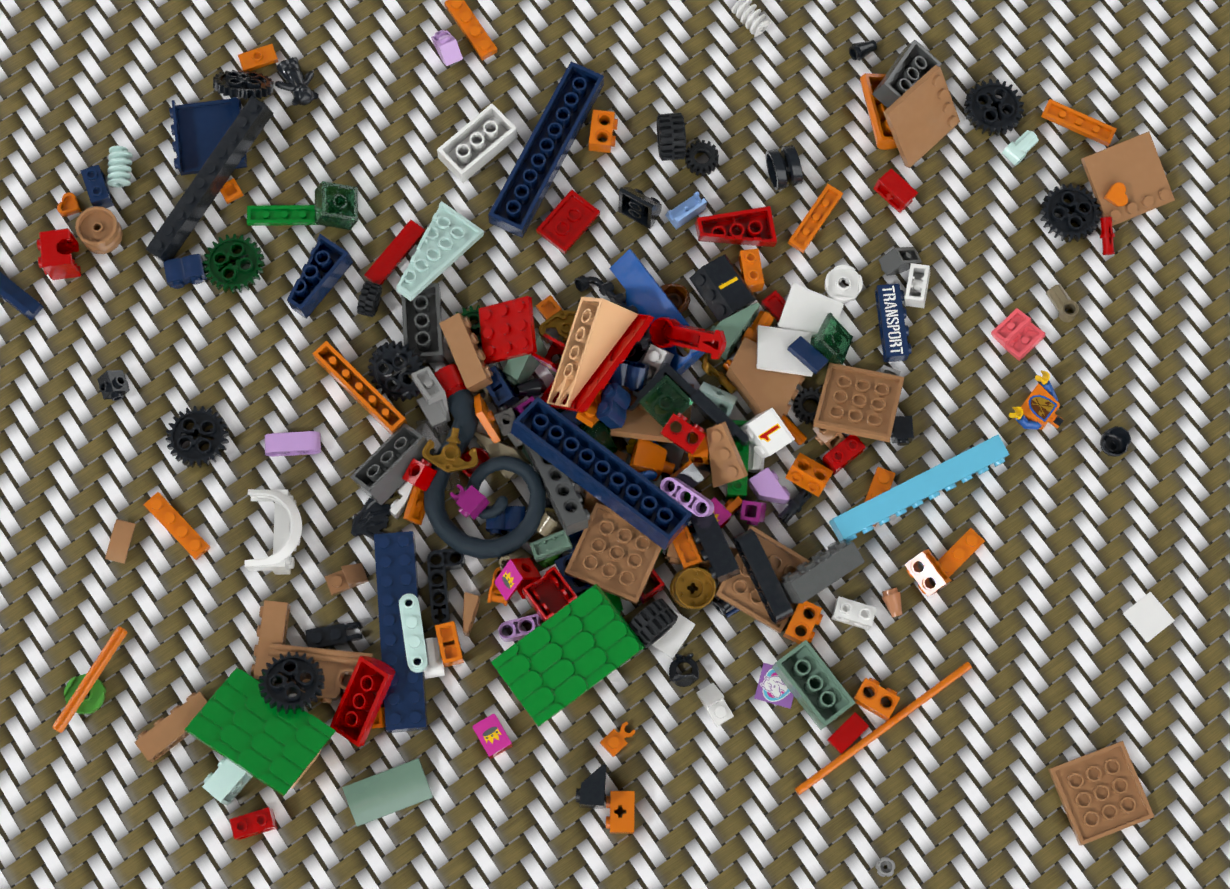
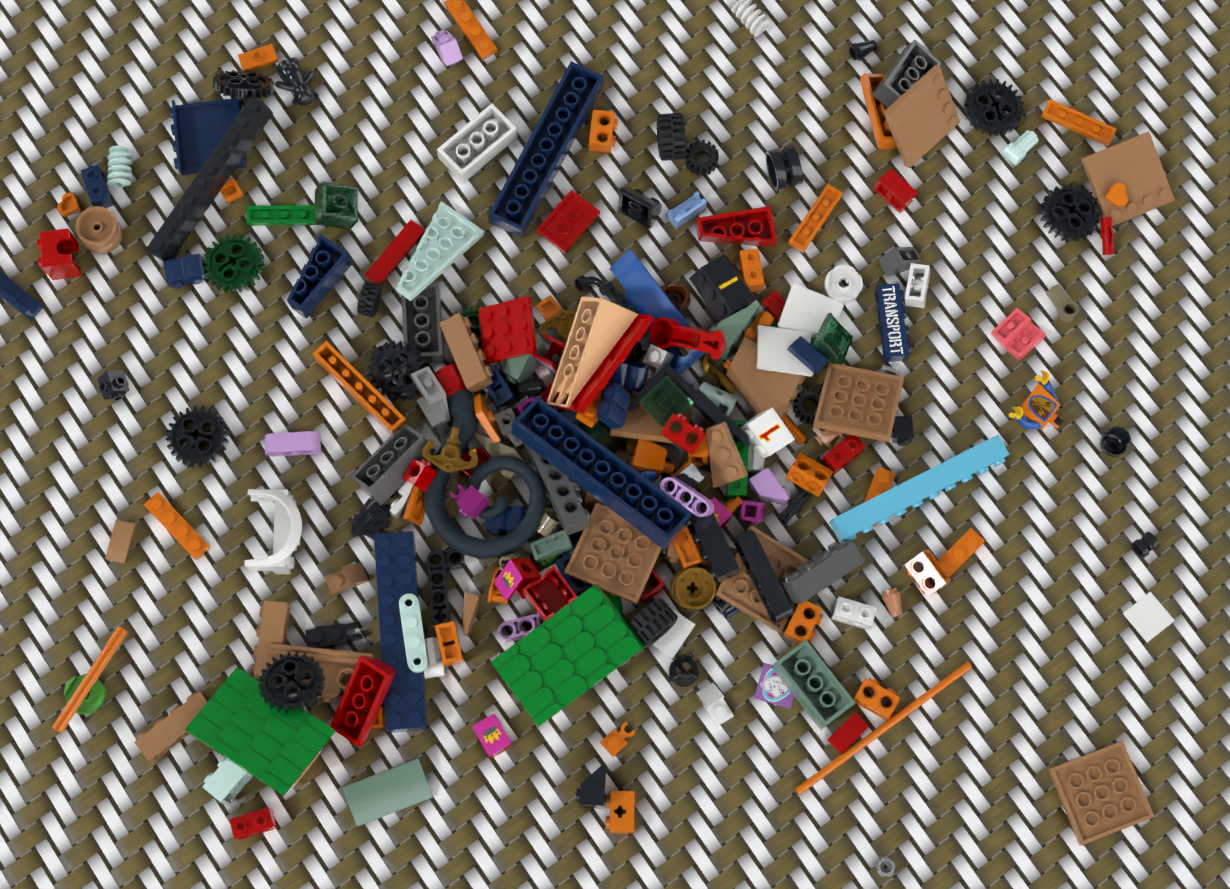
(1145, 544): none -> black wheel

